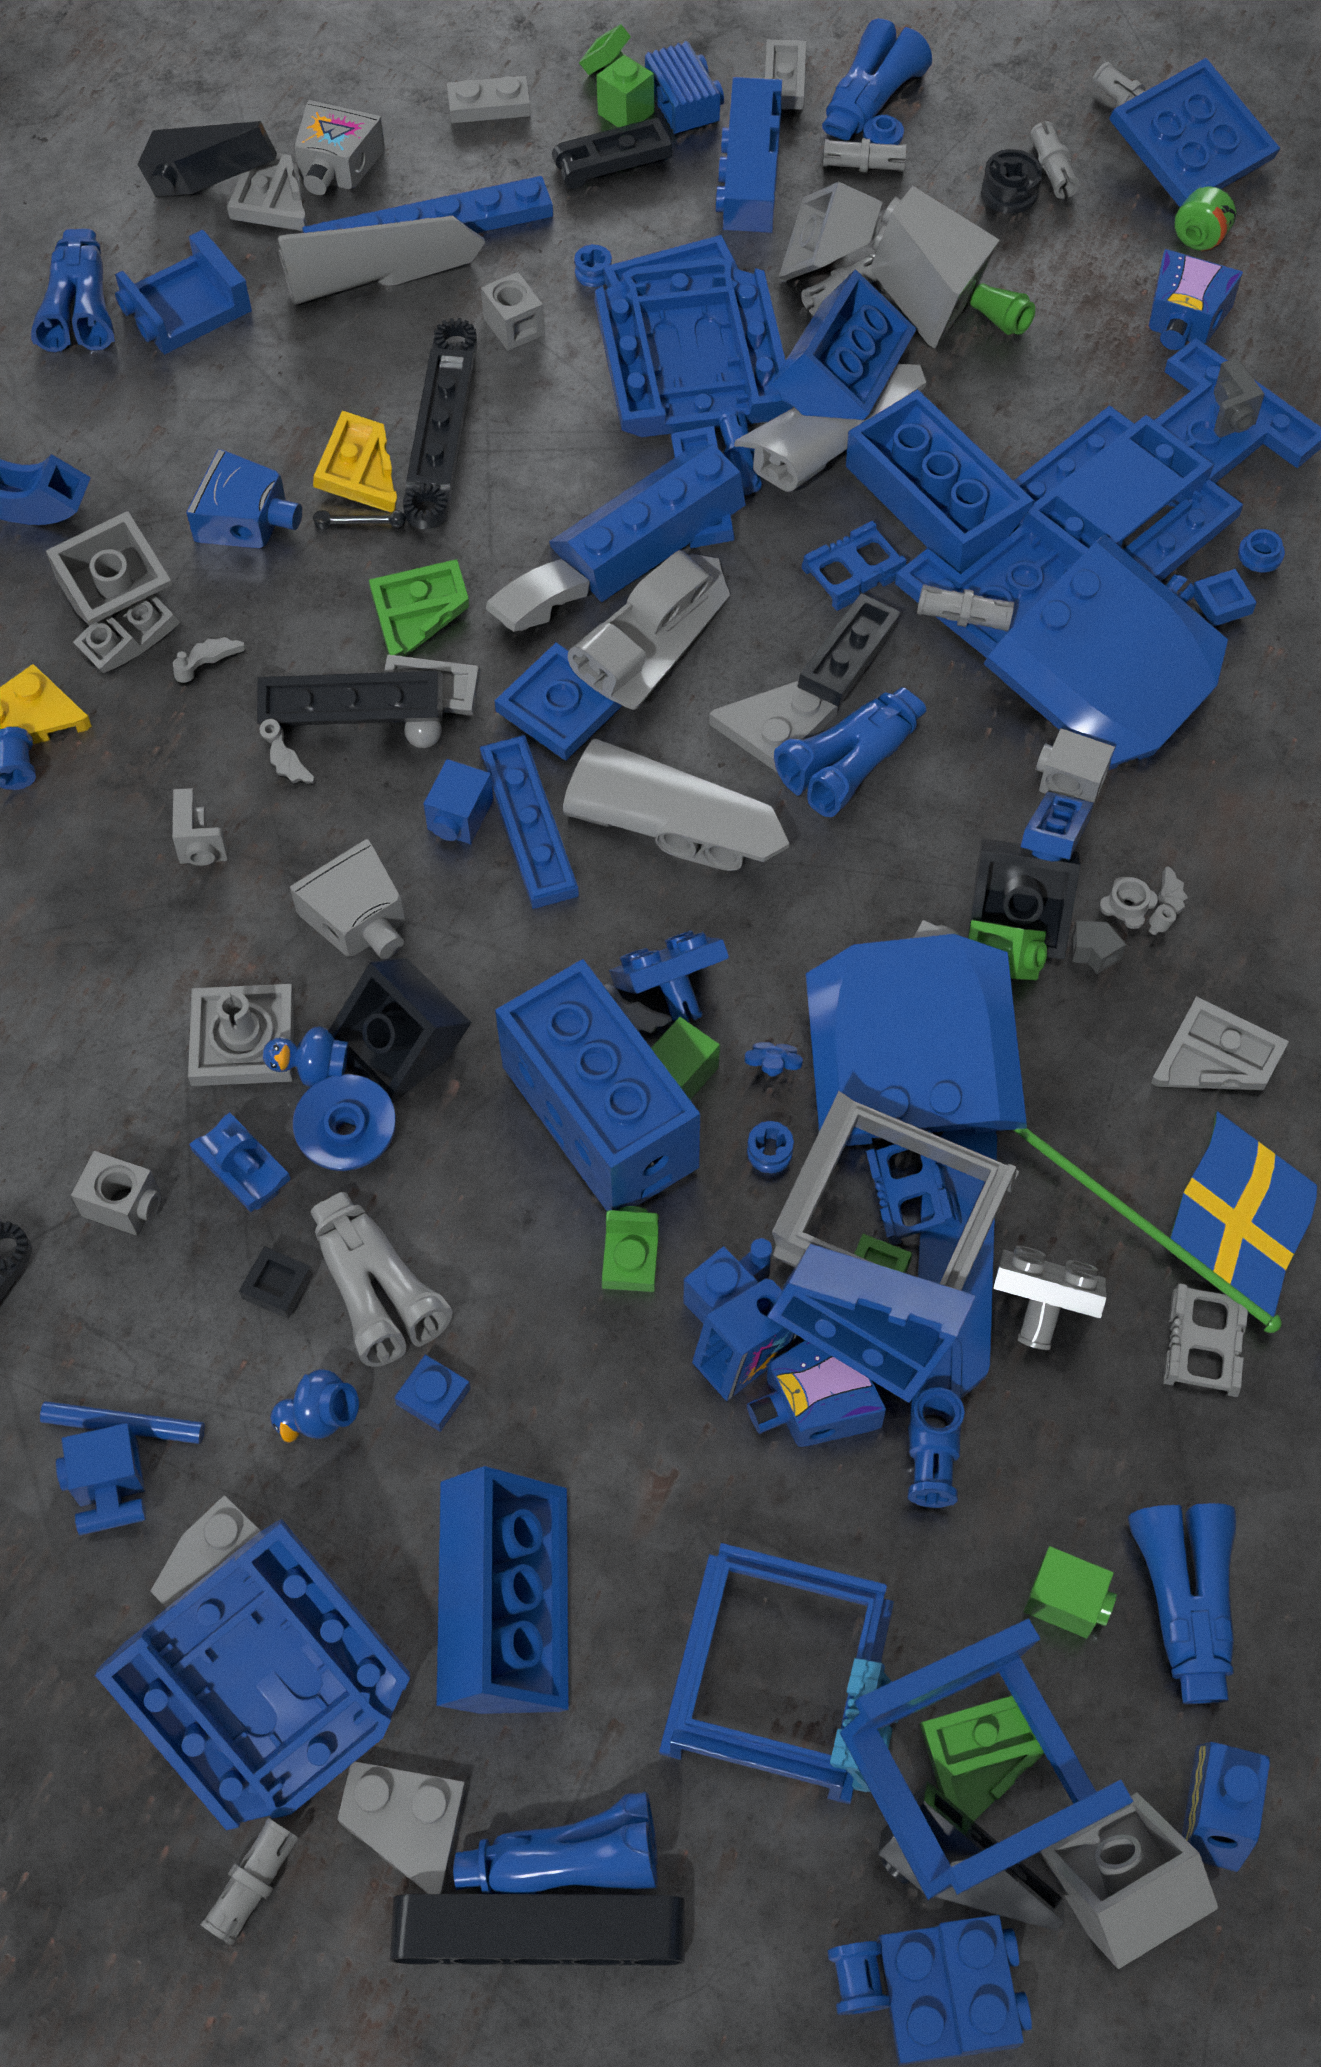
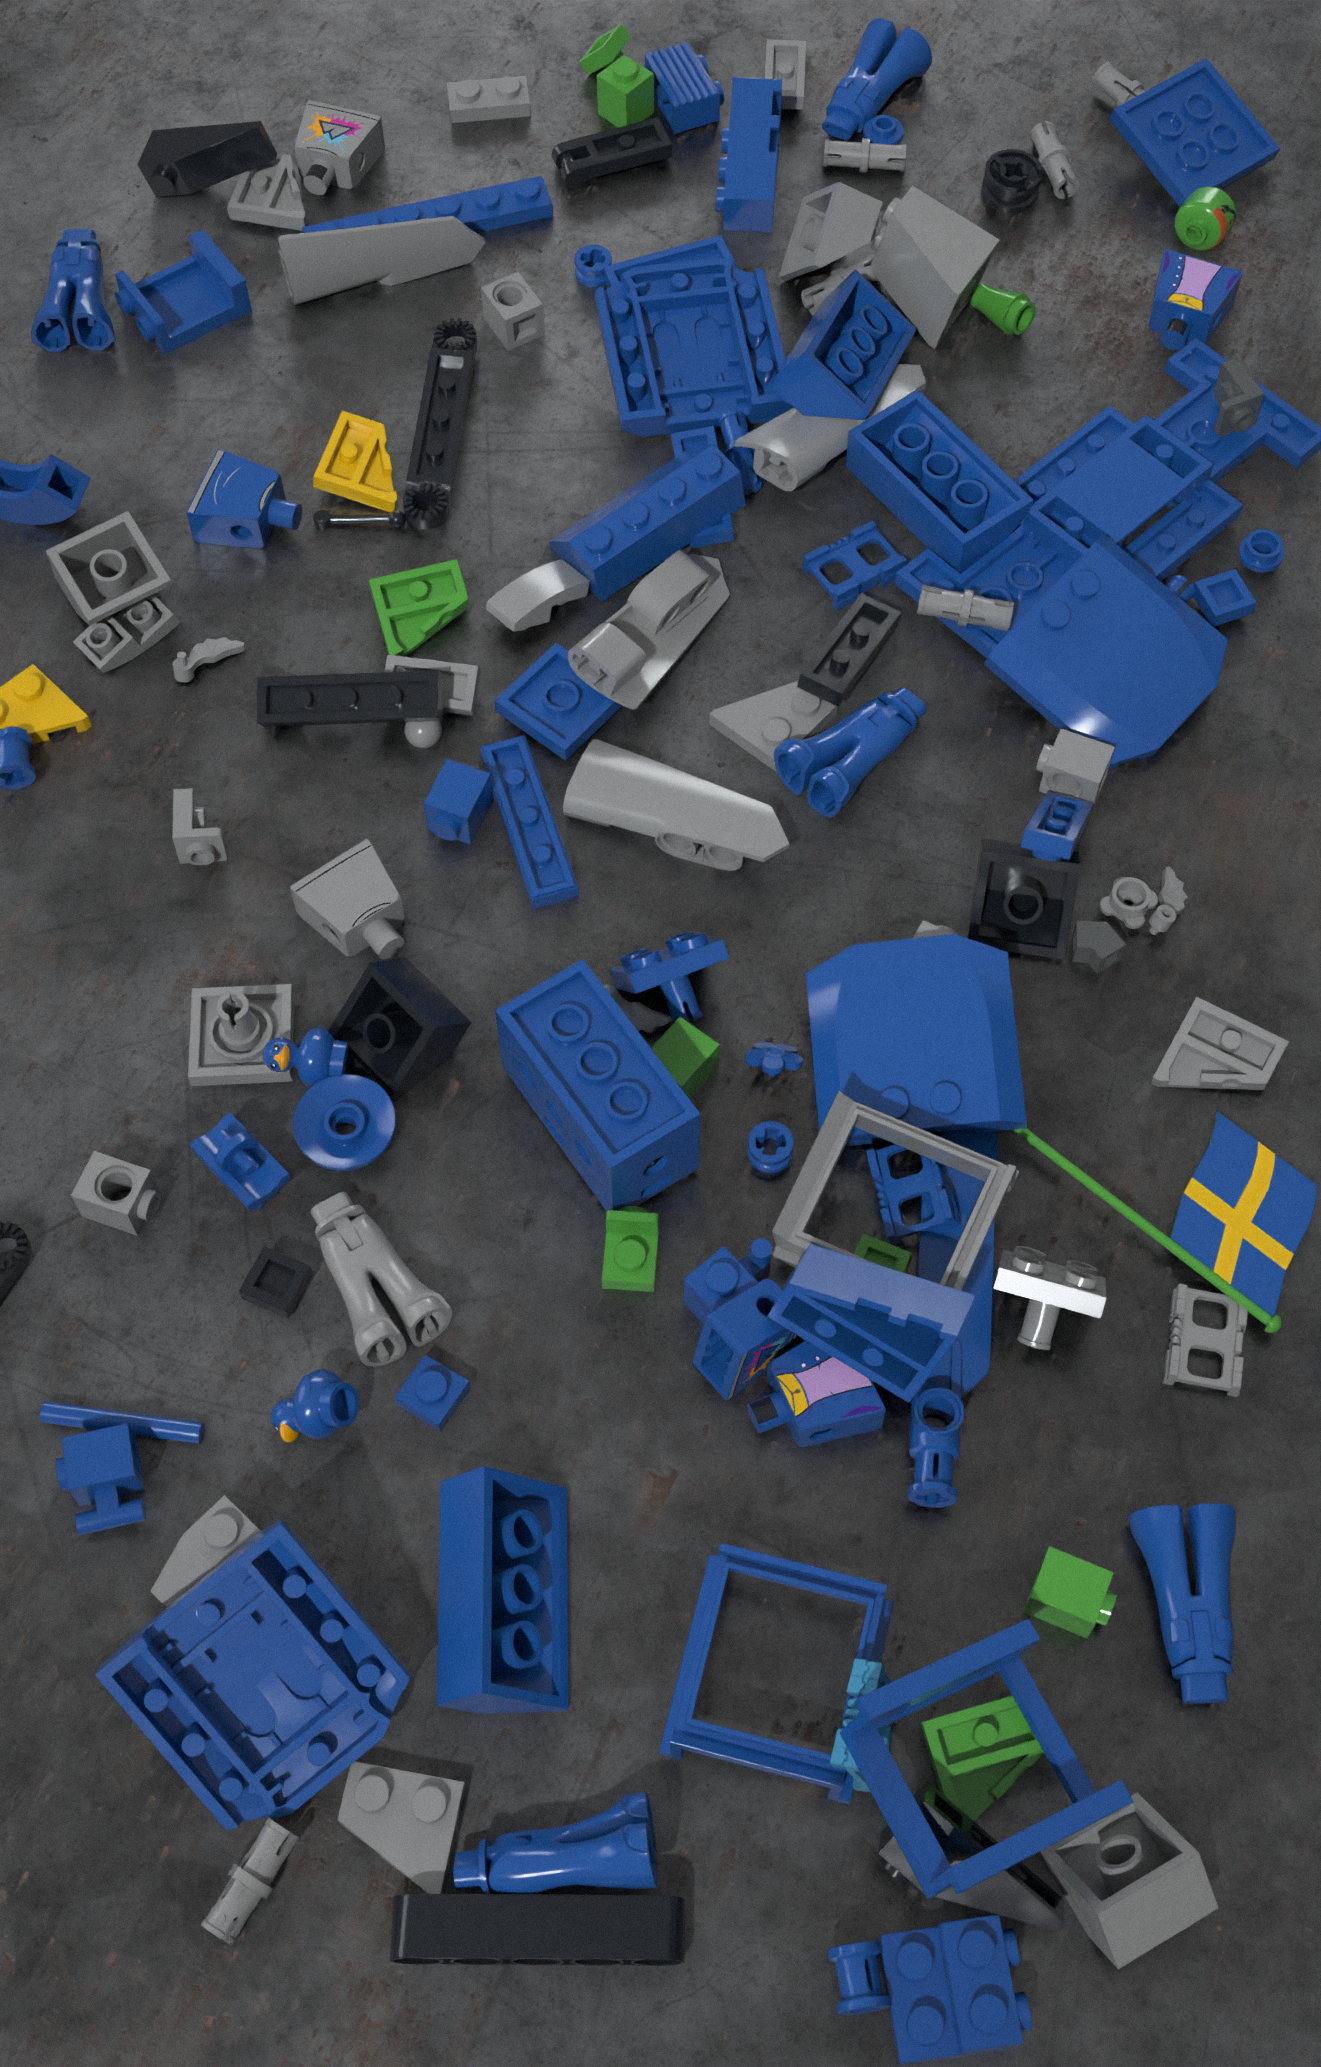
(284, 759): light grey piece -> none
(1024, 946): bright green bracket -> none
(1225, 1801): blue torso -> none

